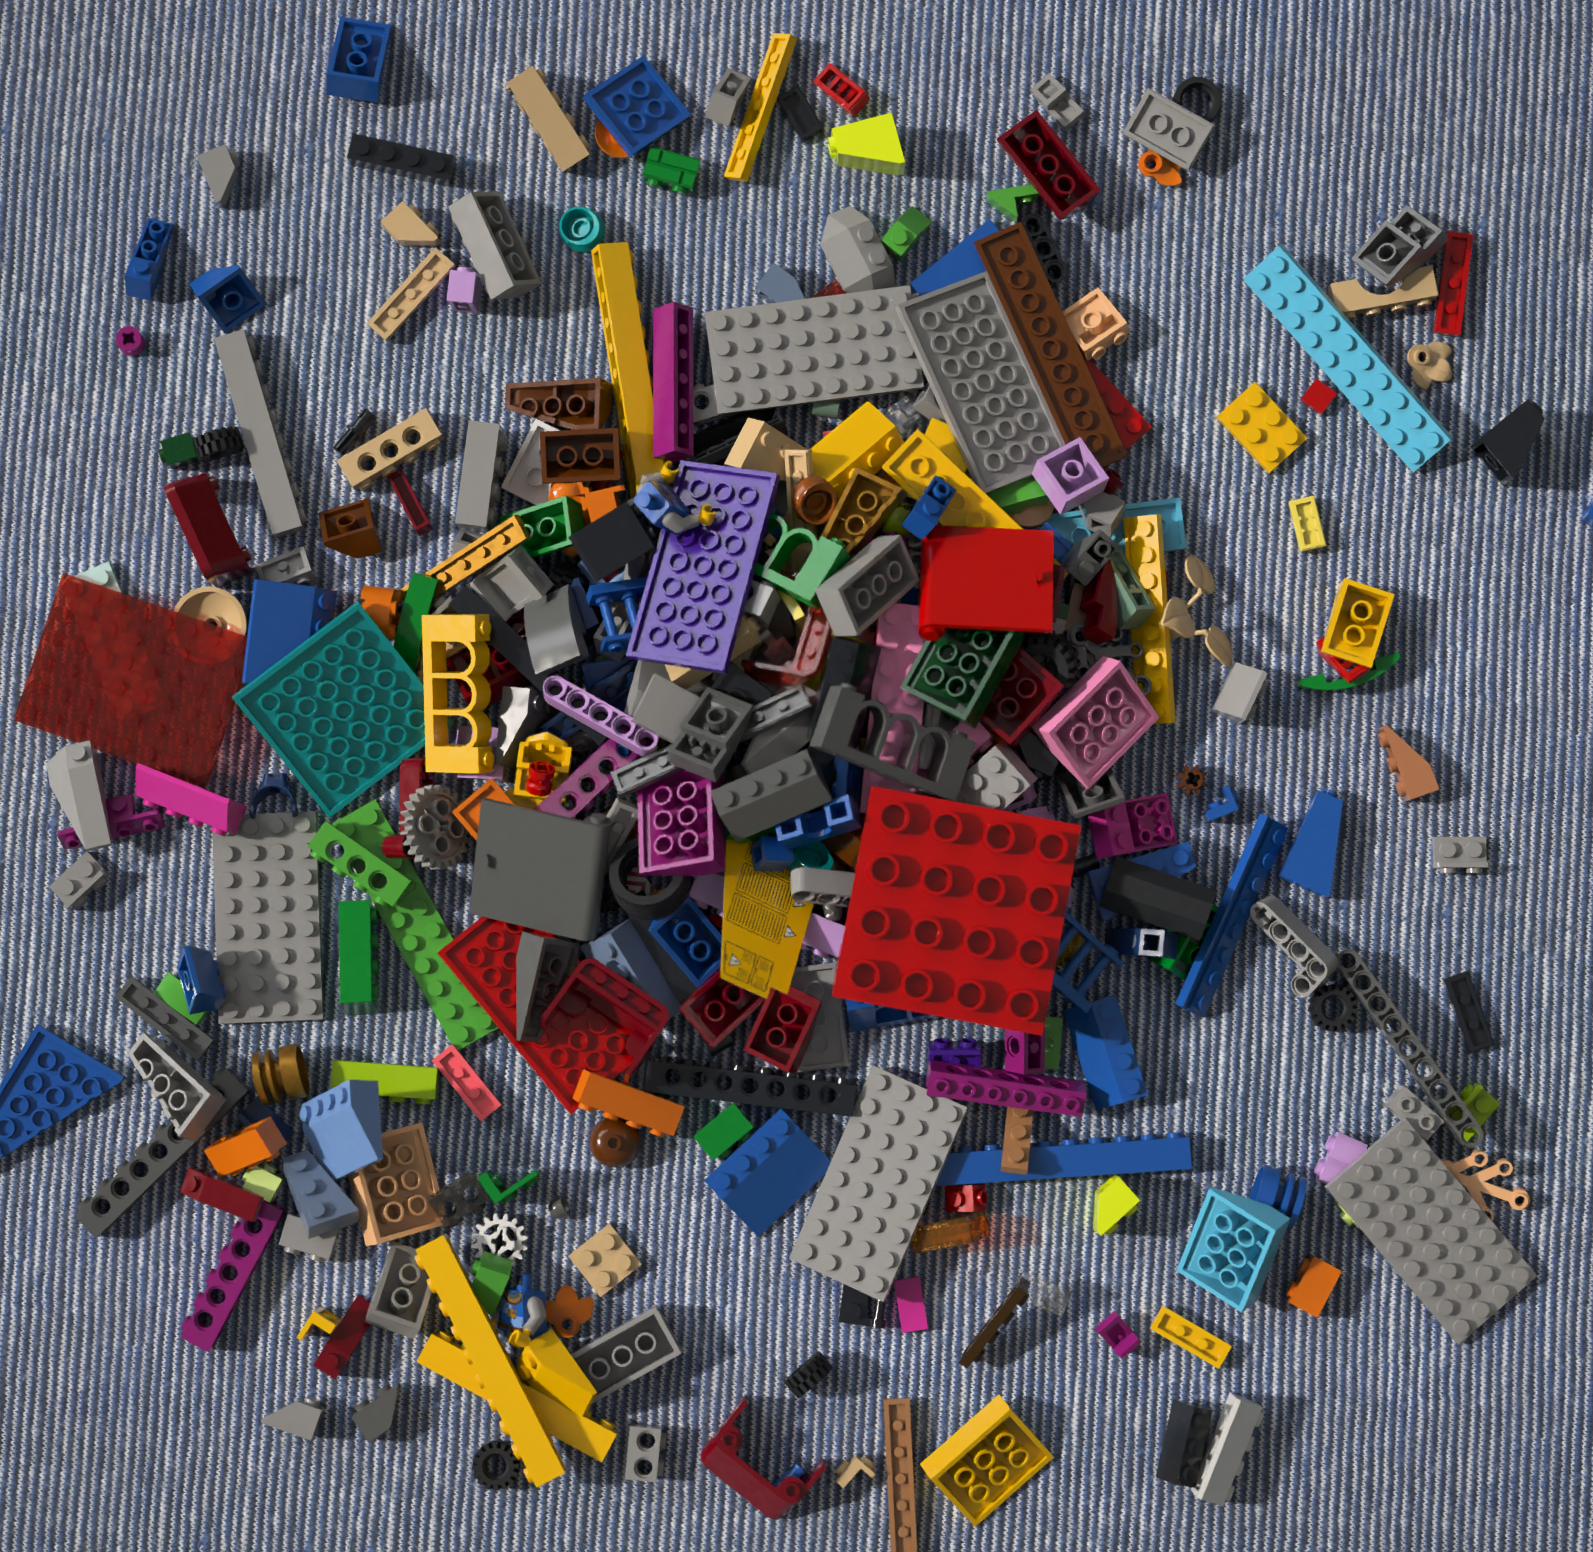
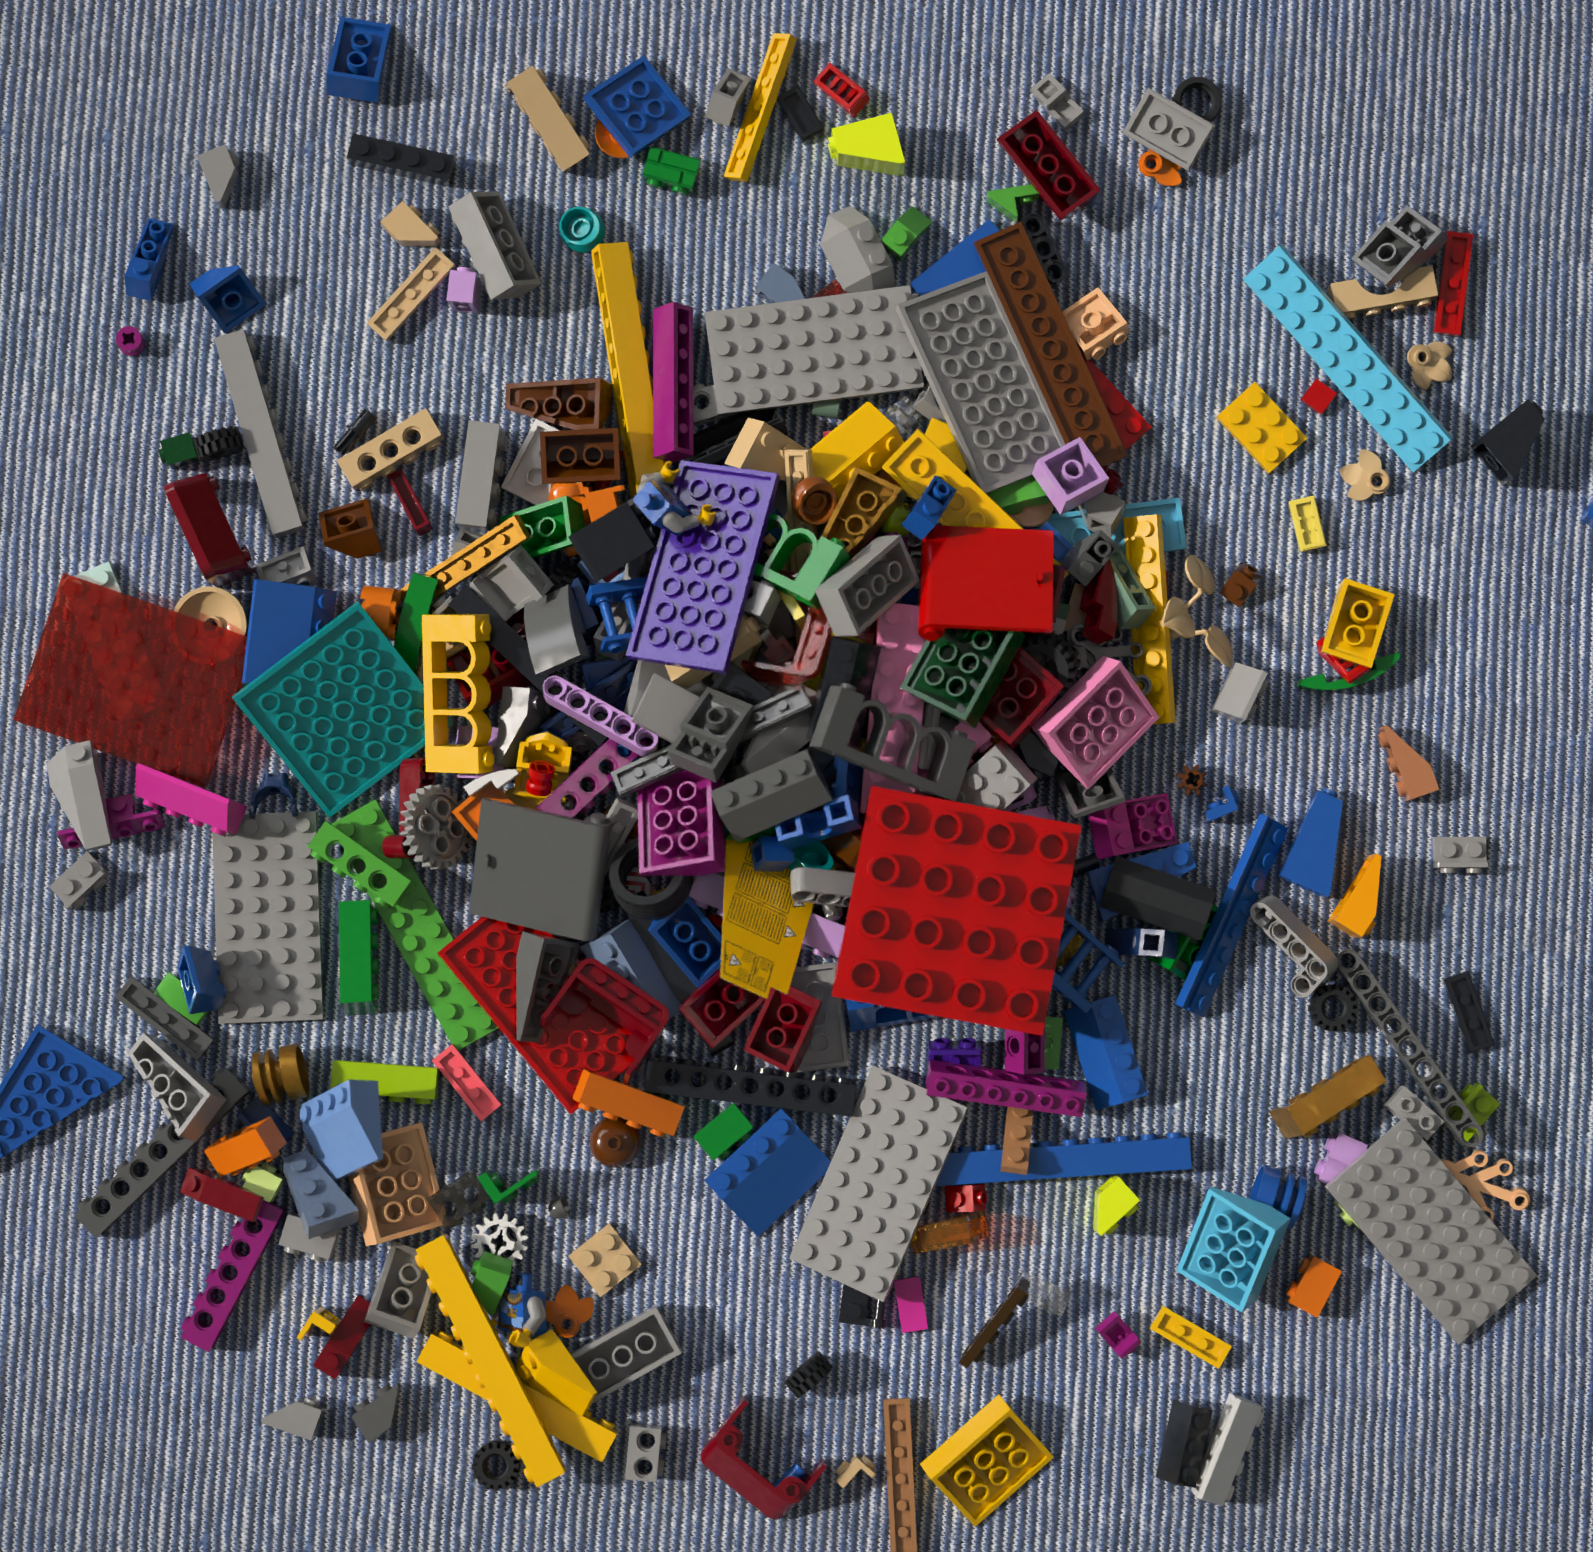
(498, 778): none -> white slope
(1240, 584): none -> reddish brown bracket
(1328, 1098): none -> pearl gold wedge
(1359, 903): none -> light orange slope
(1362, 474): none -> tan plate

